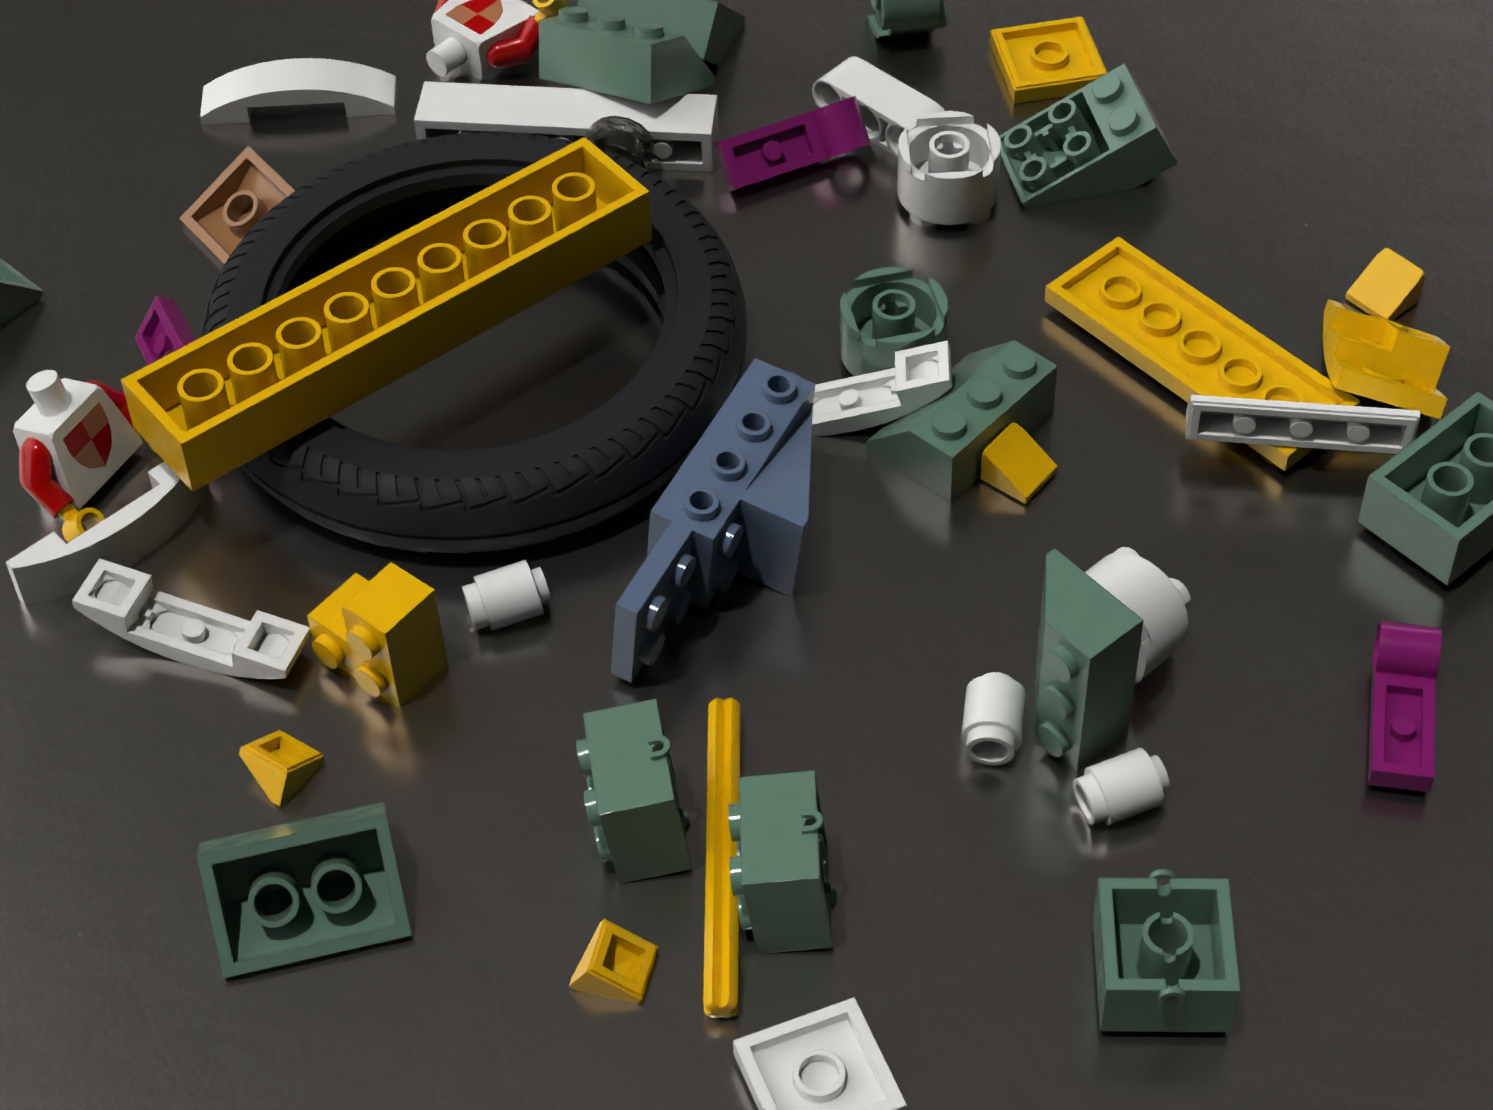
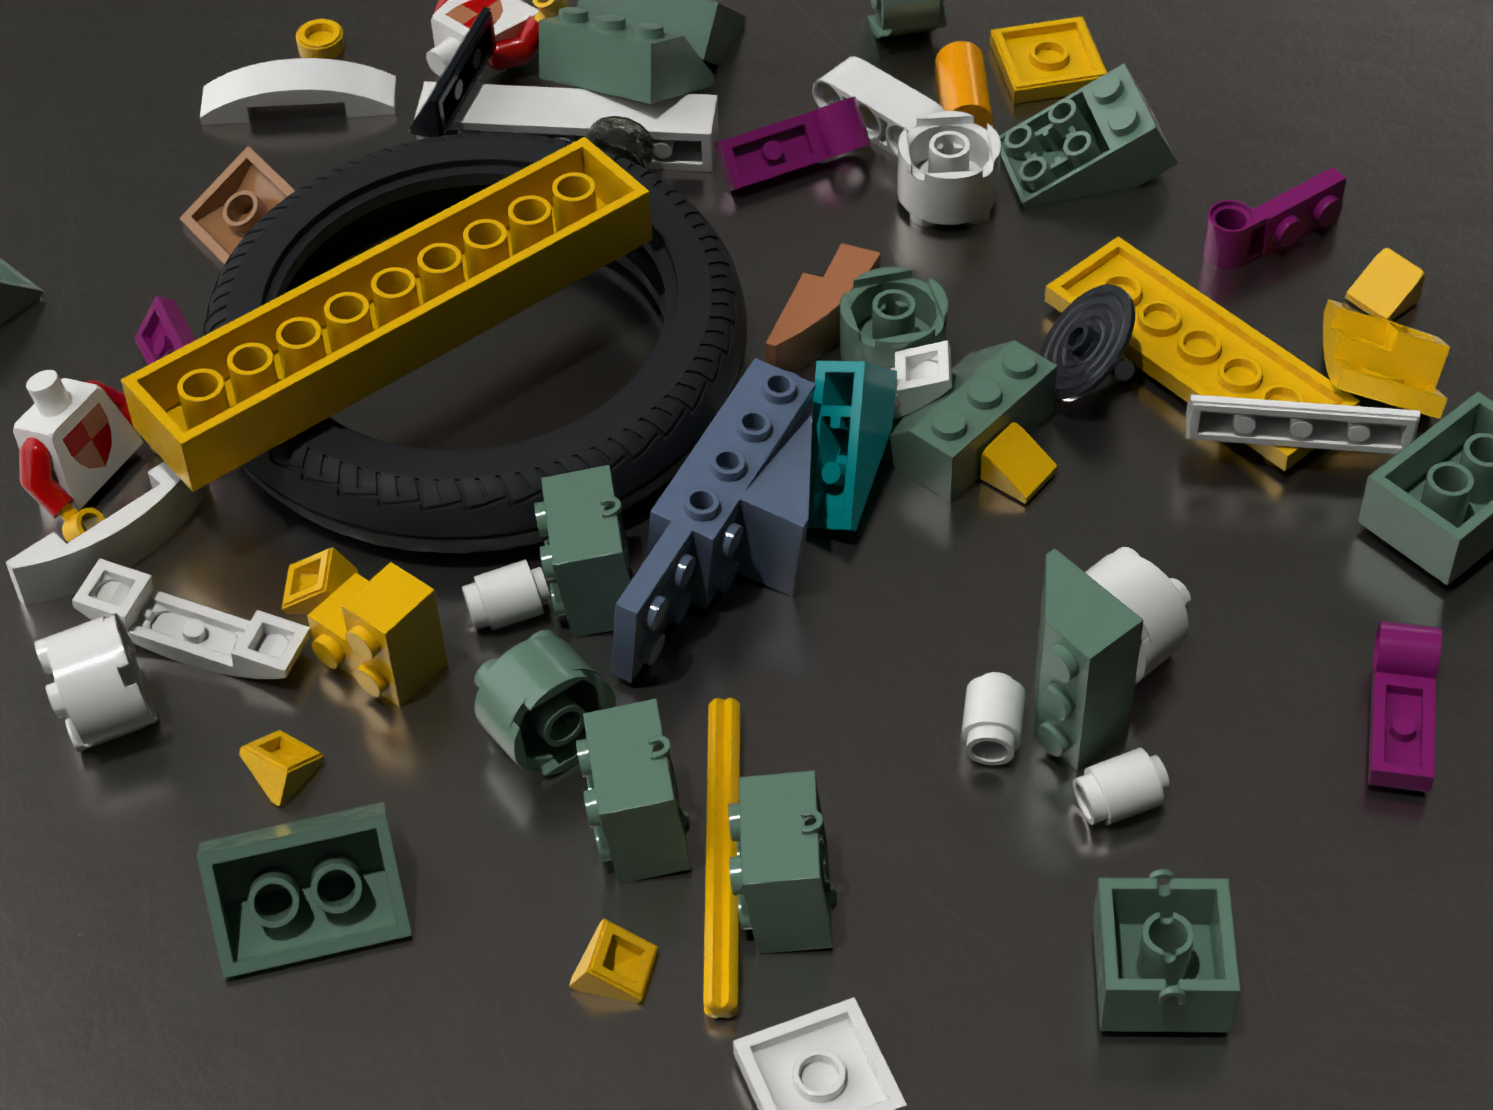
(96, 681): none -> white brick
(314, 580): none -> yellow slope
(320, 39): none -> yellow tile
(457, 79): none -> black slope
(537, 701): none -> sand green brick
(584, 548): none -> sand green brick
(812, 314): none -> nougat slope
(848, 439): none -> teal slope
(963, 81): none -> light orange brick
(1091, 341): none -> black shield
(1241, 234): none -> magenta plate

